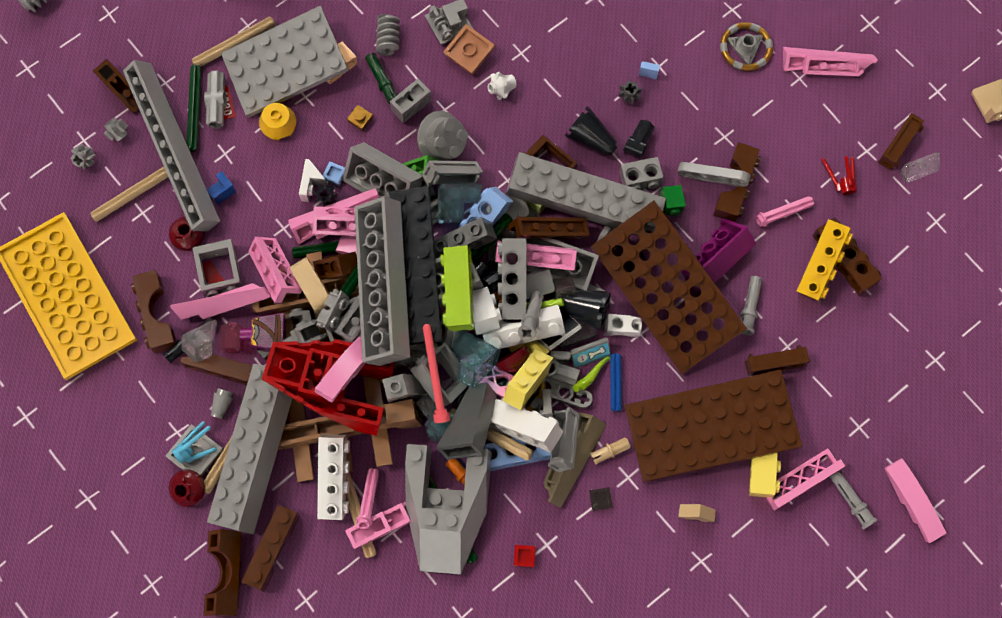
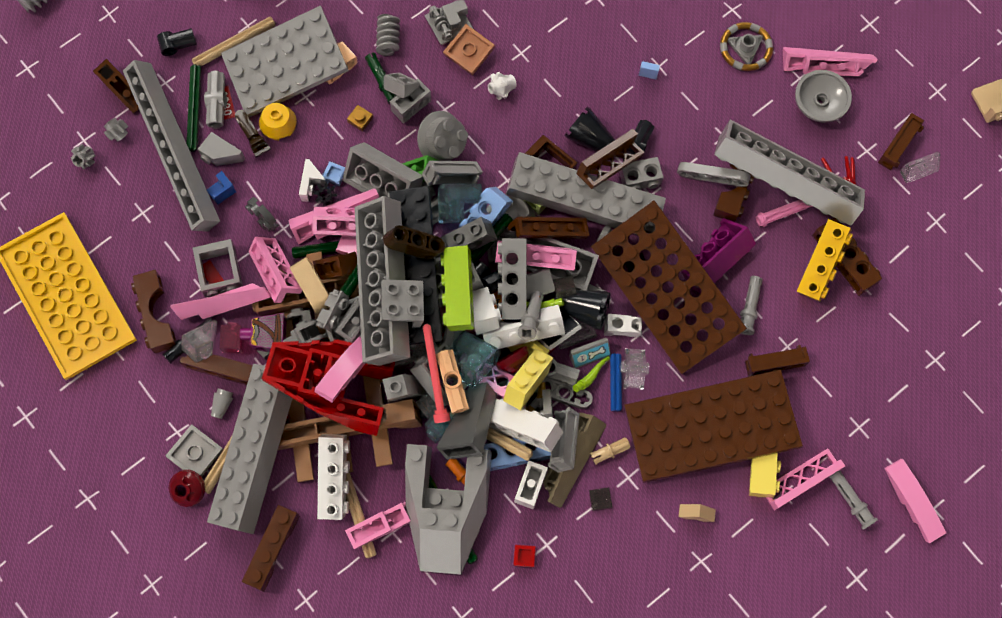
(129, 194): tan axle -> none
(172, 42): none -> black piece
(183, 450): medium azure plant -> none
(187, 241): dark red piece -> none
(219, 151): none -> light grey slope
(226, 549): reddish brown arch -> none
(256, 141): none -> dark brown piece
(266, 219): none -> dark grey plate
(364, 519): bright pink axle -> none
(400, 84): none -> light grey slope
(402, 301): none -> light grey bracket
(404, 242): none -> dark brown beam
(448, 369): none -> light nougat piece
(530, 484): none -> white brick
(561, 357): light grey tile -> none
(593, 164): none -> reddish brown fence
(630, 92): dark grey gear -> none
(634, 368): none -> clear hinge
(674, 200): green brick -> none
(790, 173): none -> light grey brick
(828, 88): none -> light grey dish

